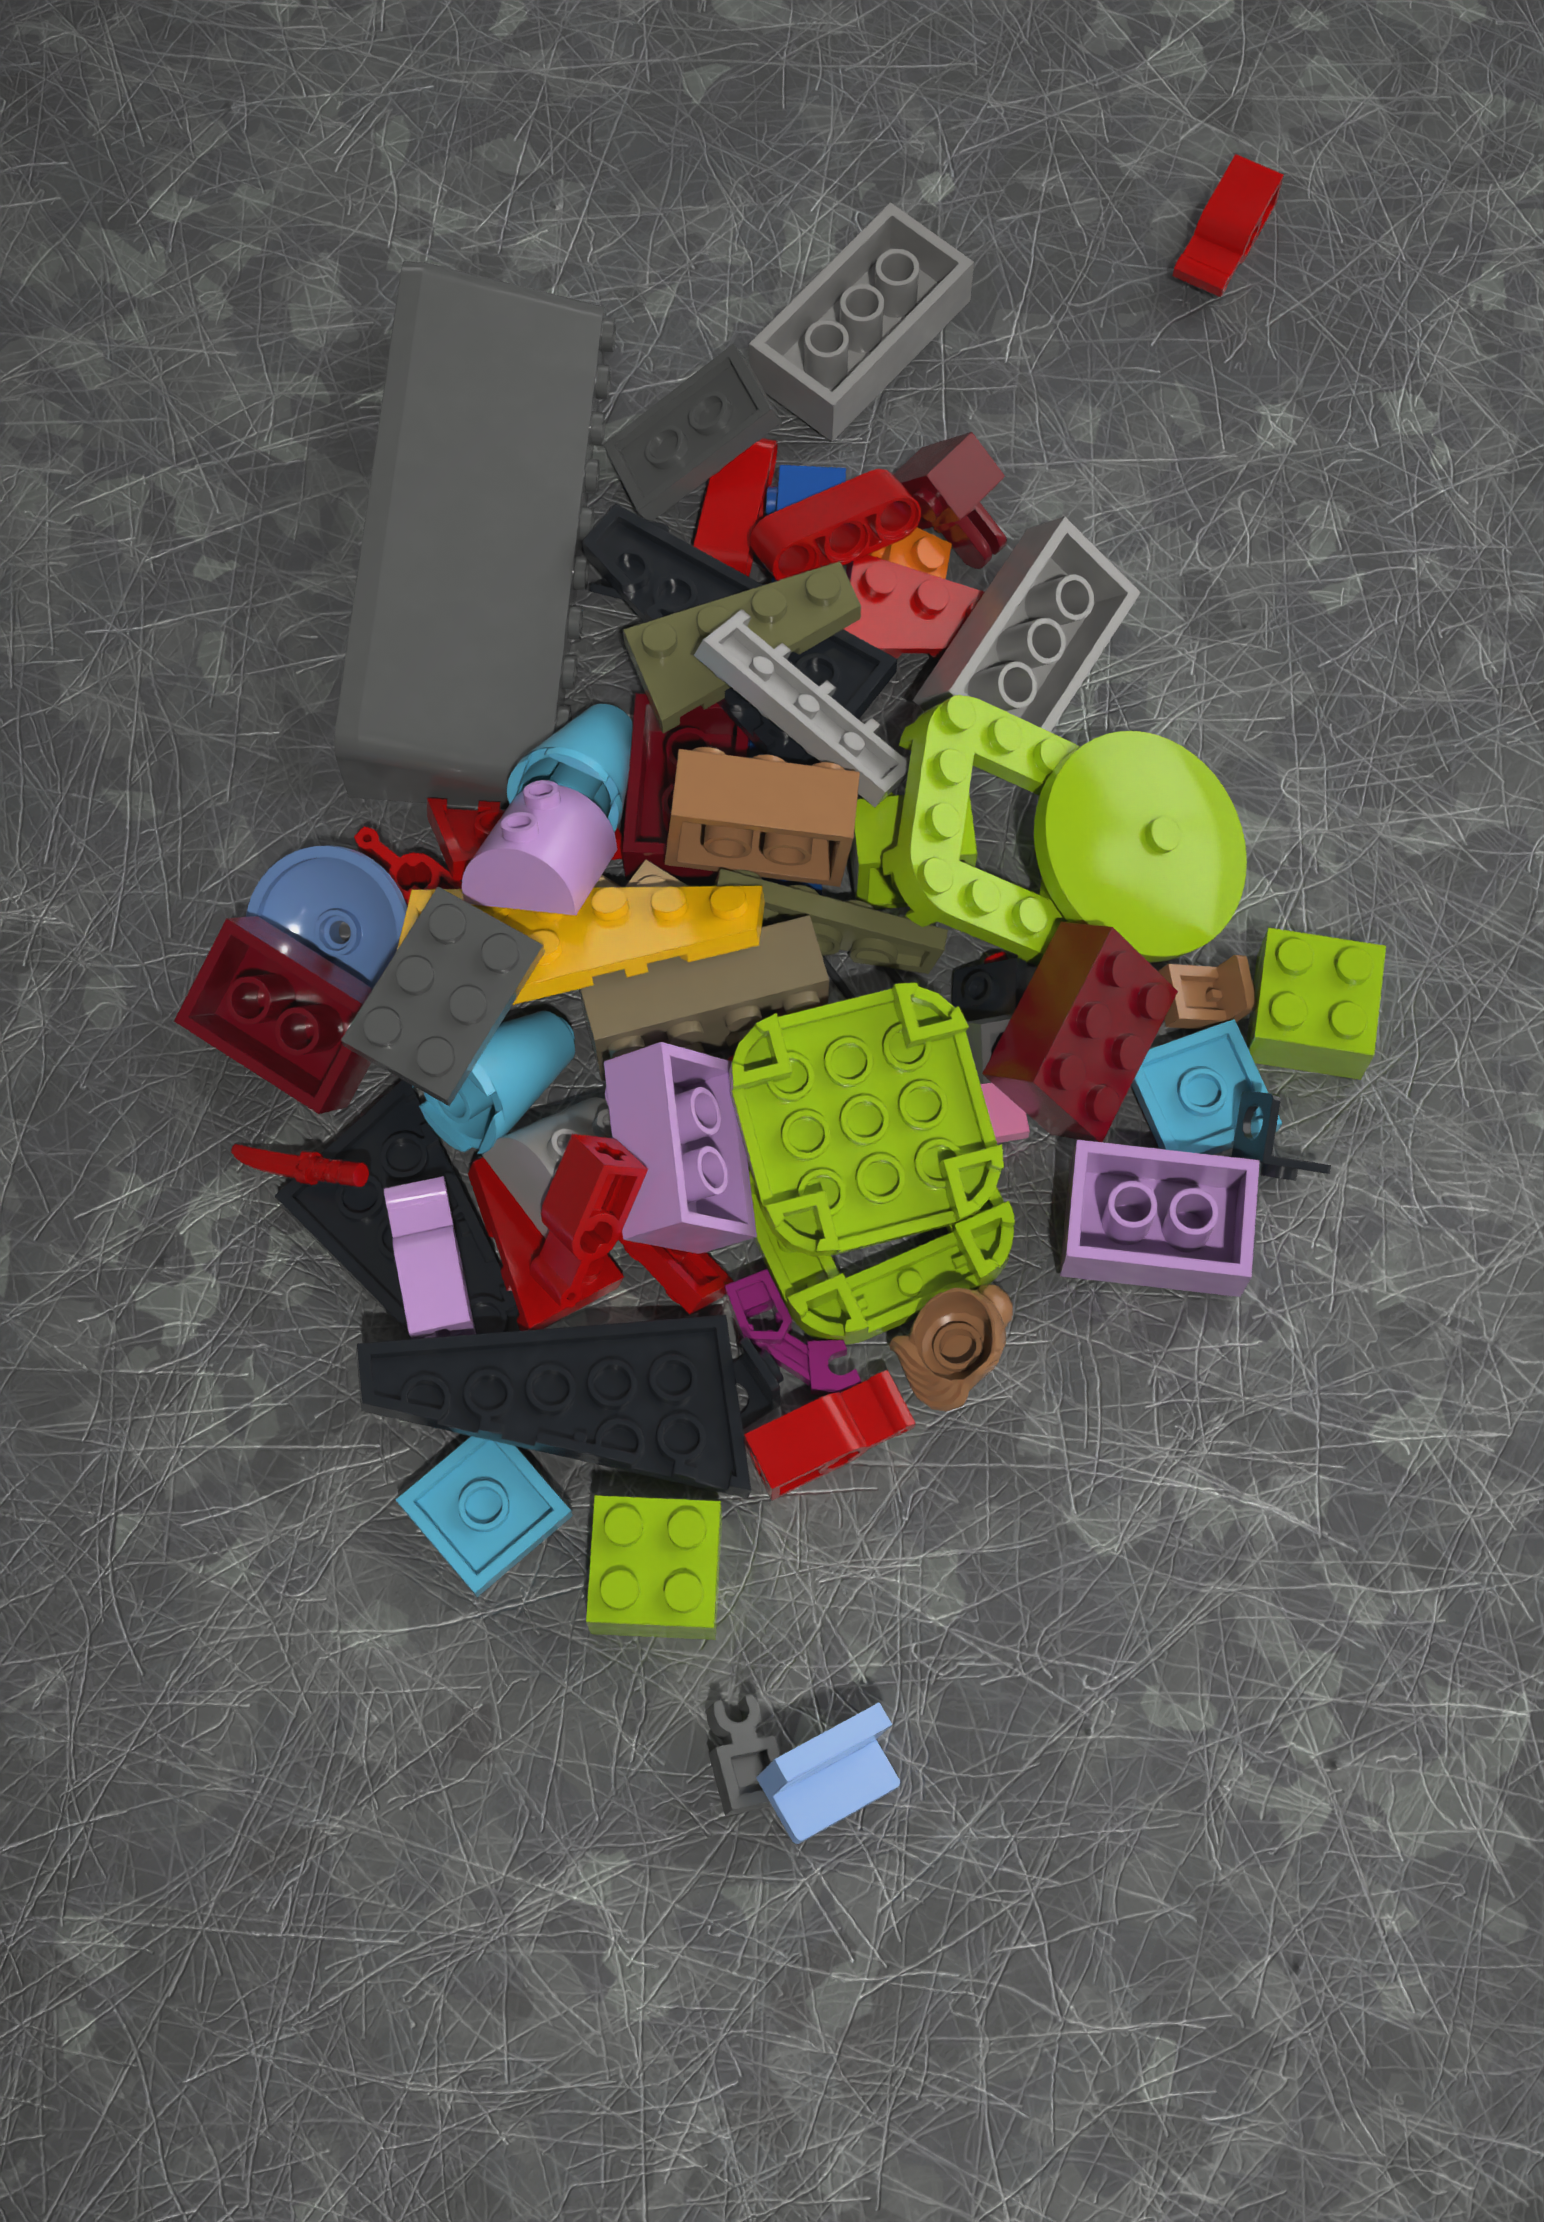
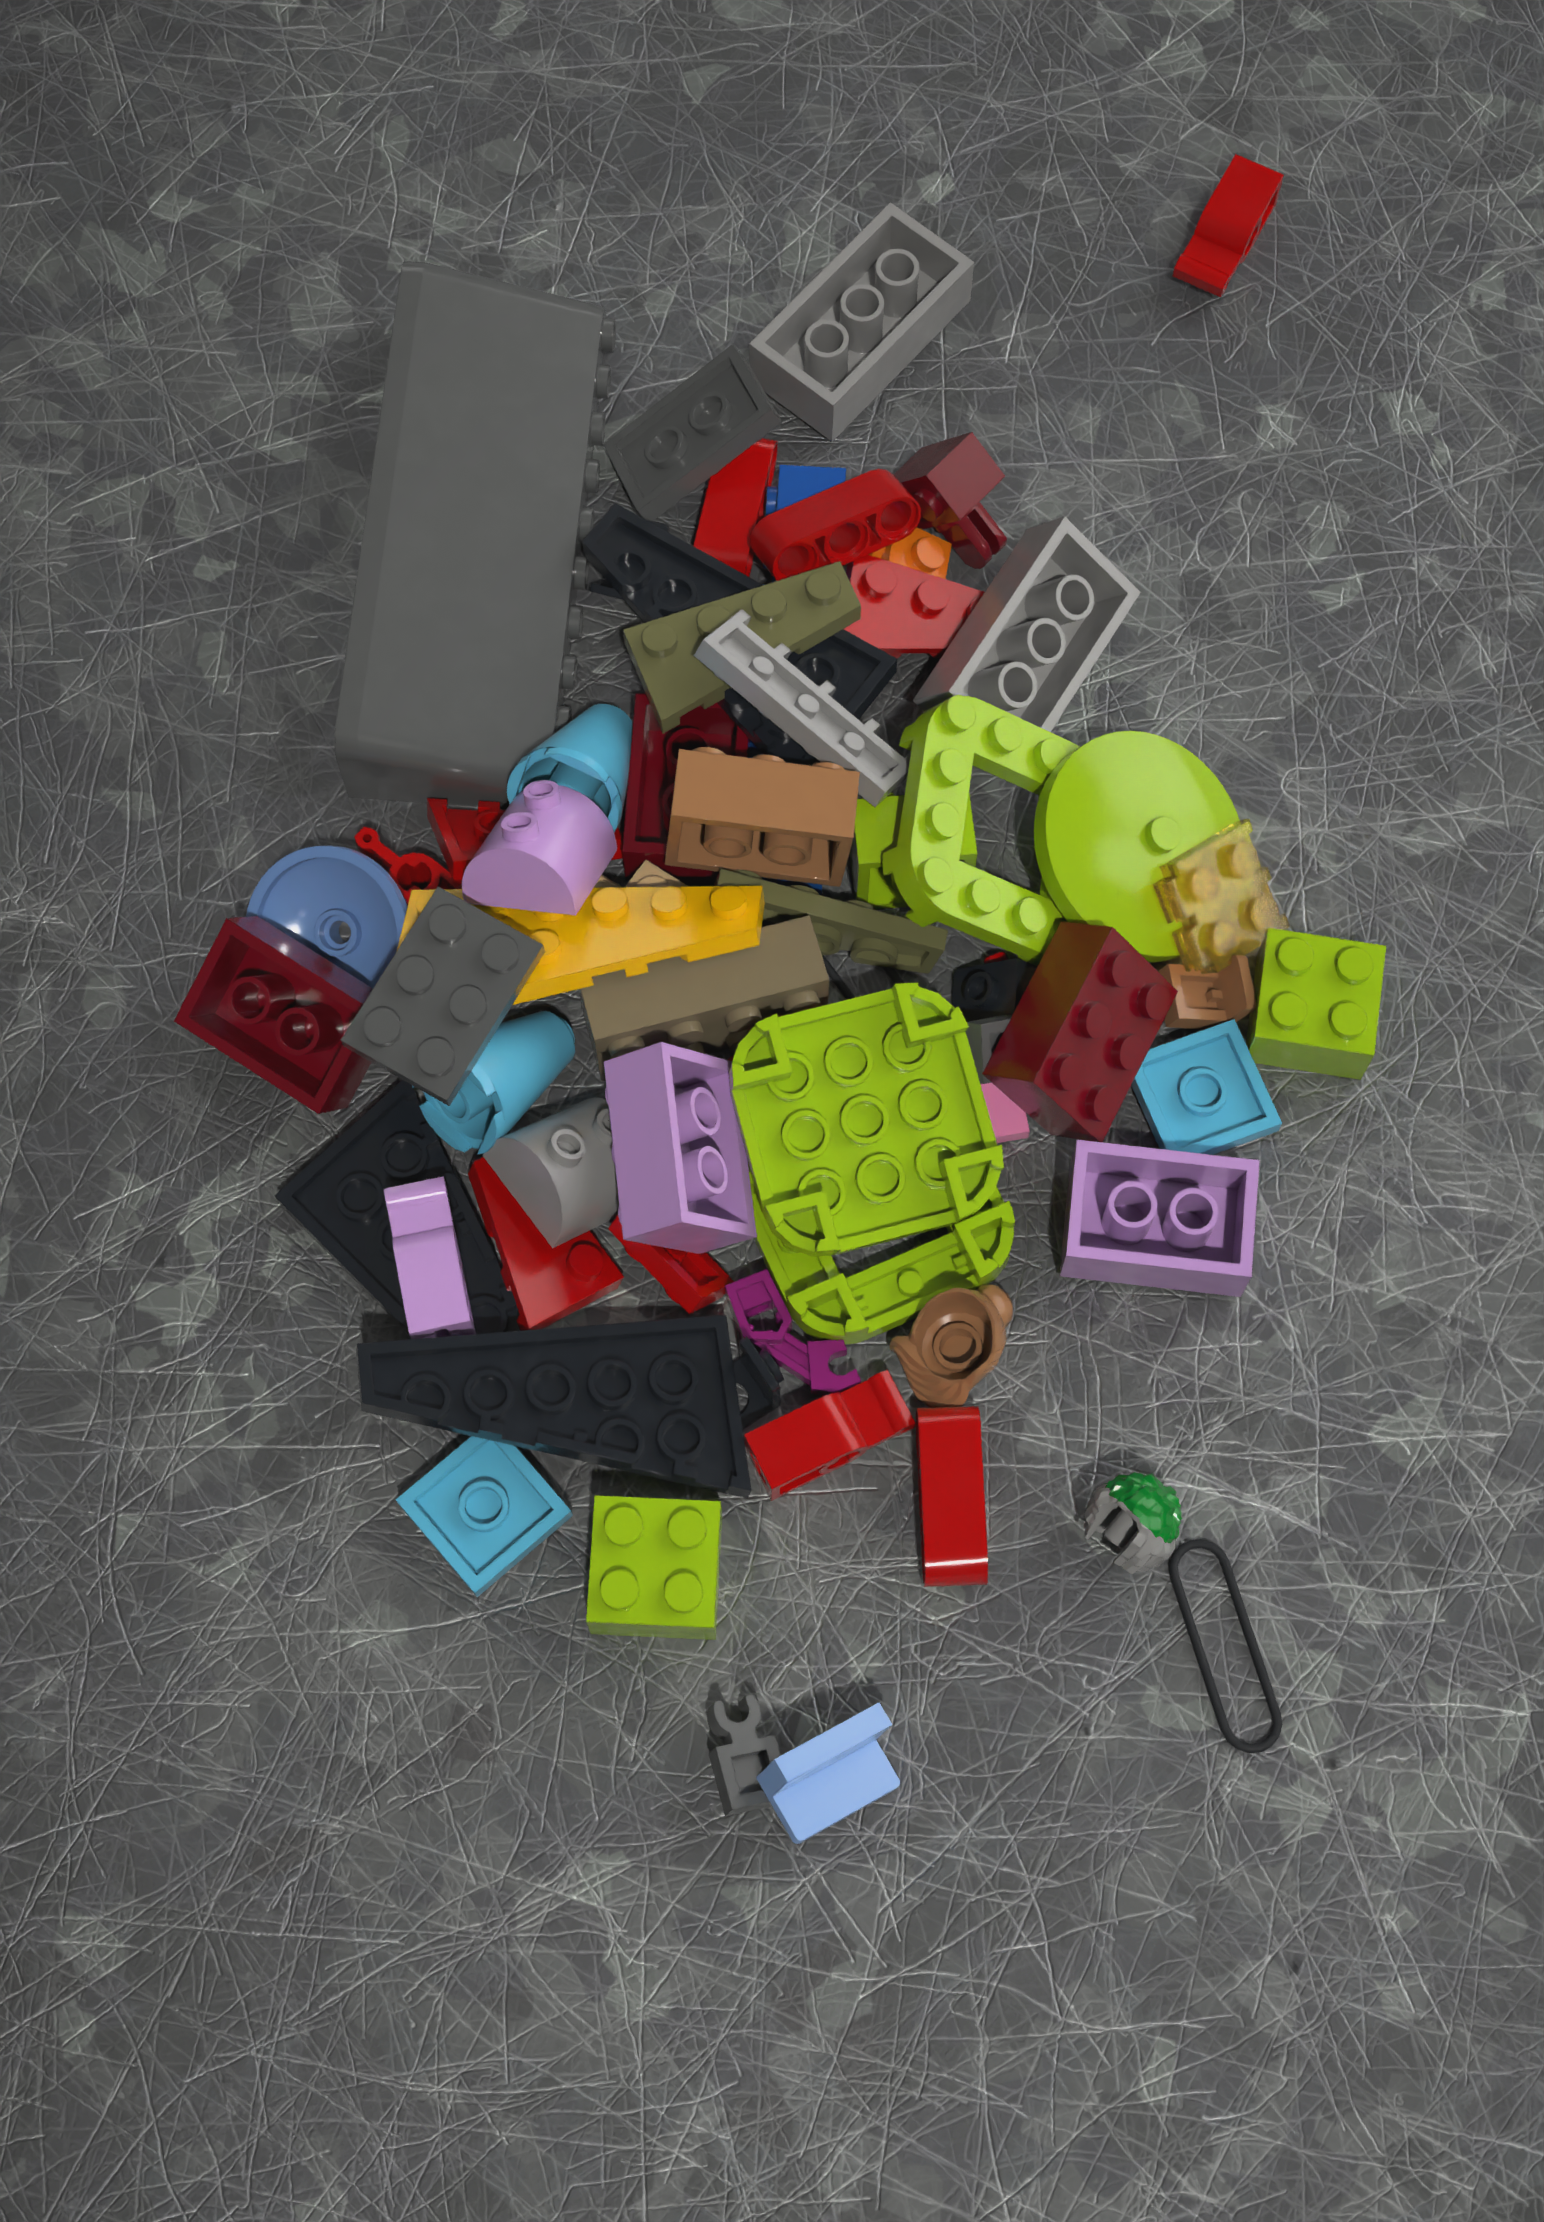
(306, 1168): red piece -> none
(585, 1212): red piece -> none
(951, 1496): none -> red beam
(1136, 1517): none -> piece
(1219, 899): none -> clear yellow plate
(1250, 1637): none -> black piece
(1262, 1146): black bracket -> none

